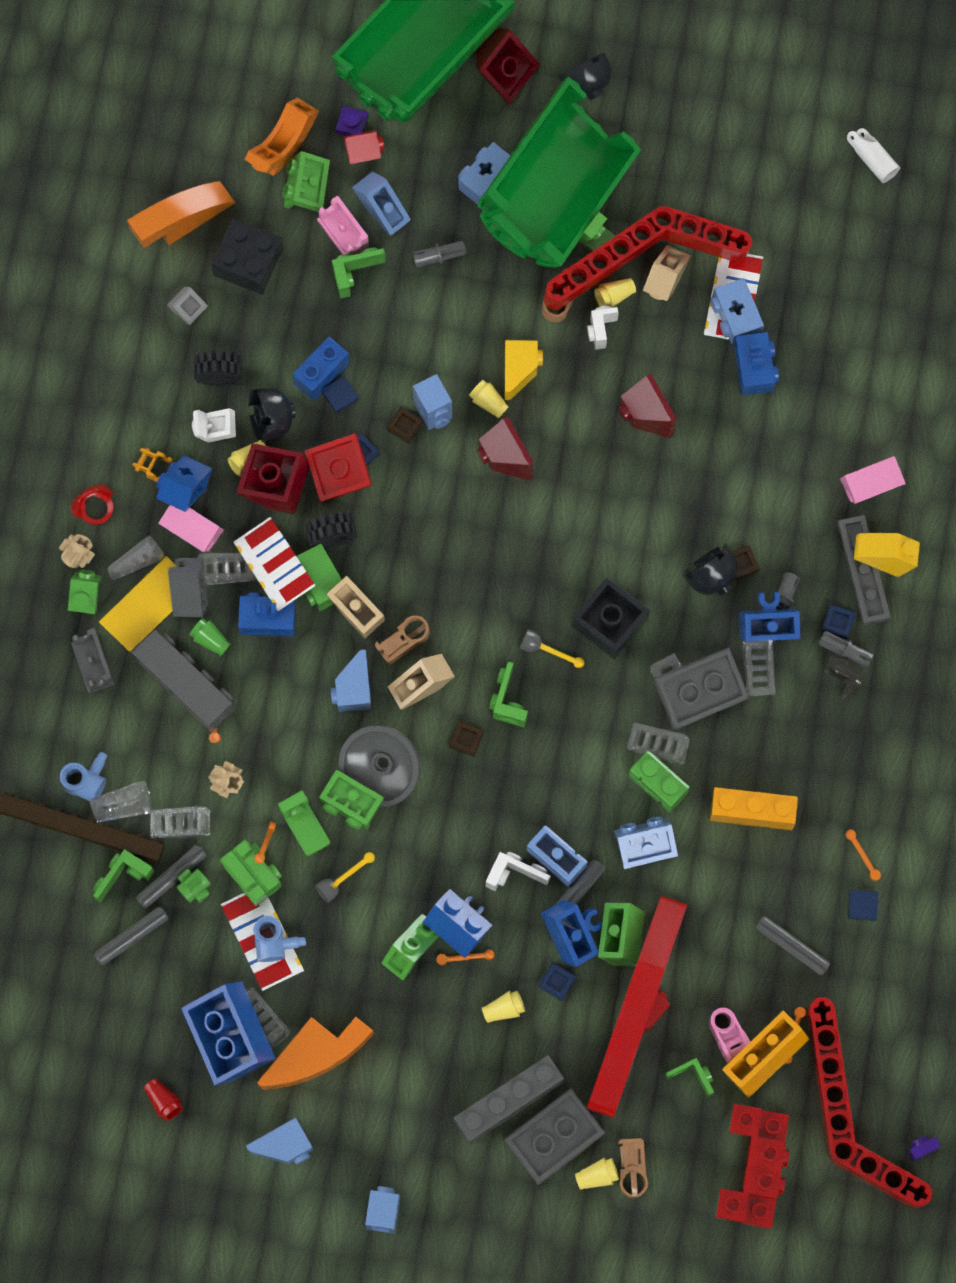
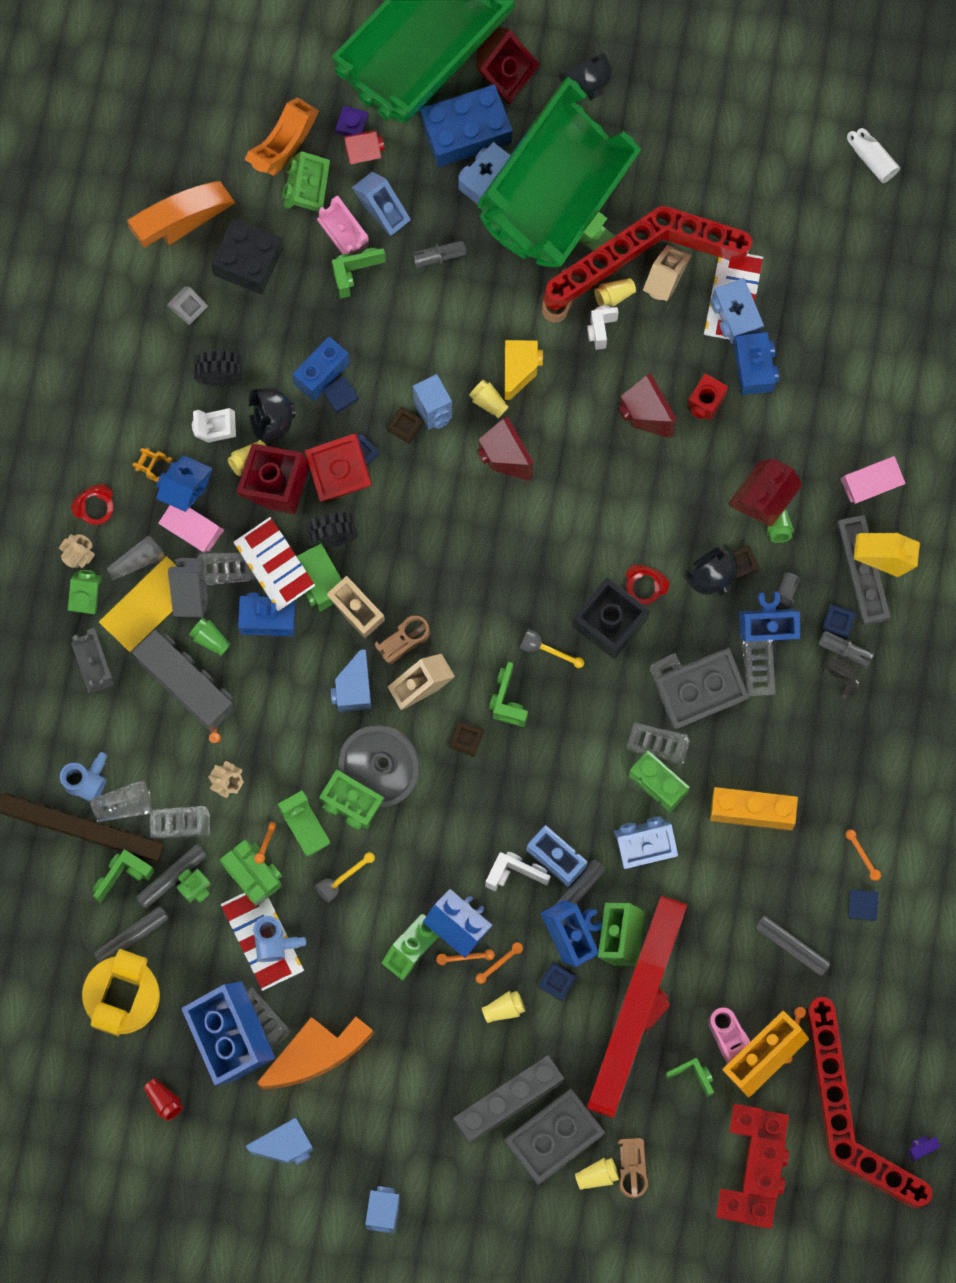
(128, 968): none -> yellow piece
(465, 125): none -> blue brick
(516, 949): none -> orange hinge
(661, 582): none -> red piece
(712, 388): none -> red brick
(766, 491): none -> dark red slope
(782, 529): none -> bright green cone

